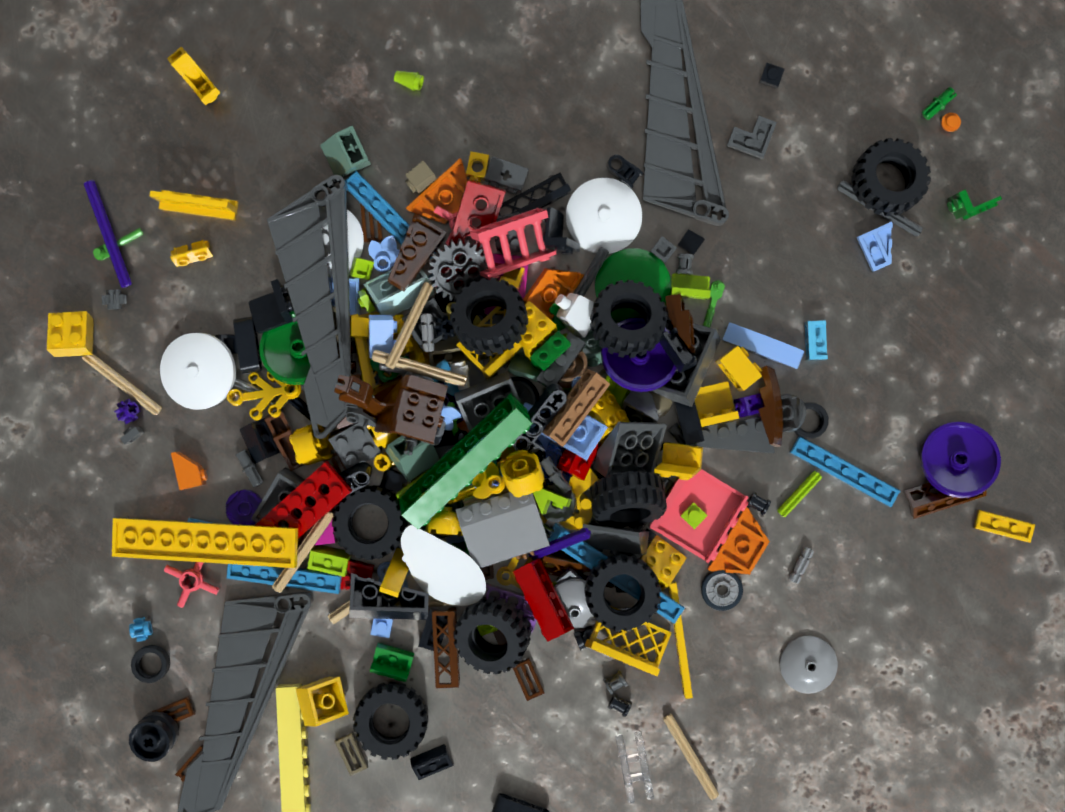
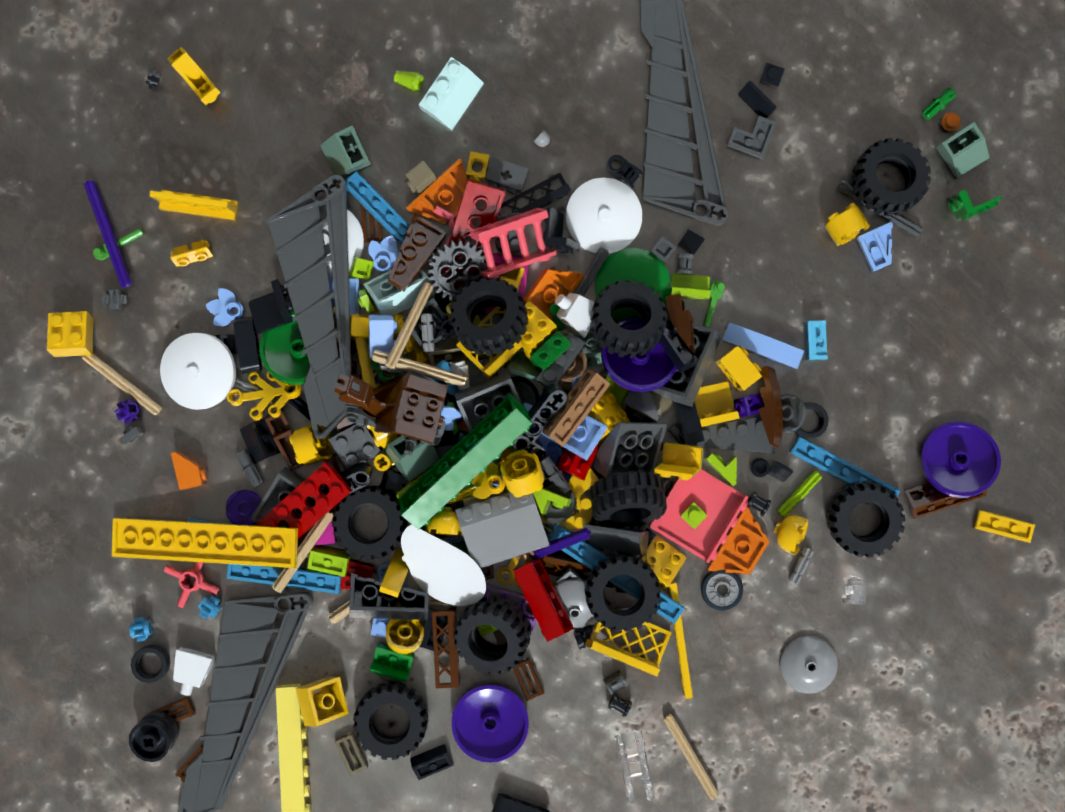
(153, 79): none -> black plate
(191, 668): none -> white torso
(209, 607): none -> dark azure gear
(222, 308): none -> light blue plate
(404, 635): none -> yellow cylinder
(451, 94): none -> light aqua slope
(490, 723): none -> dark purple dish
(542, 139): none -> light grey hinge
(727, 471): none -> lime slope
(757, 100): none -> black slope
(760, 467): none -> black plate
(780, 471): none -> black slope
(791, 533): none -> yellow cylinder
(846, 225): none -> yellow brick
(856, 591): none -> clear brick
(885, 533): none -> black tyre
(964, 150): none -> sand green slope

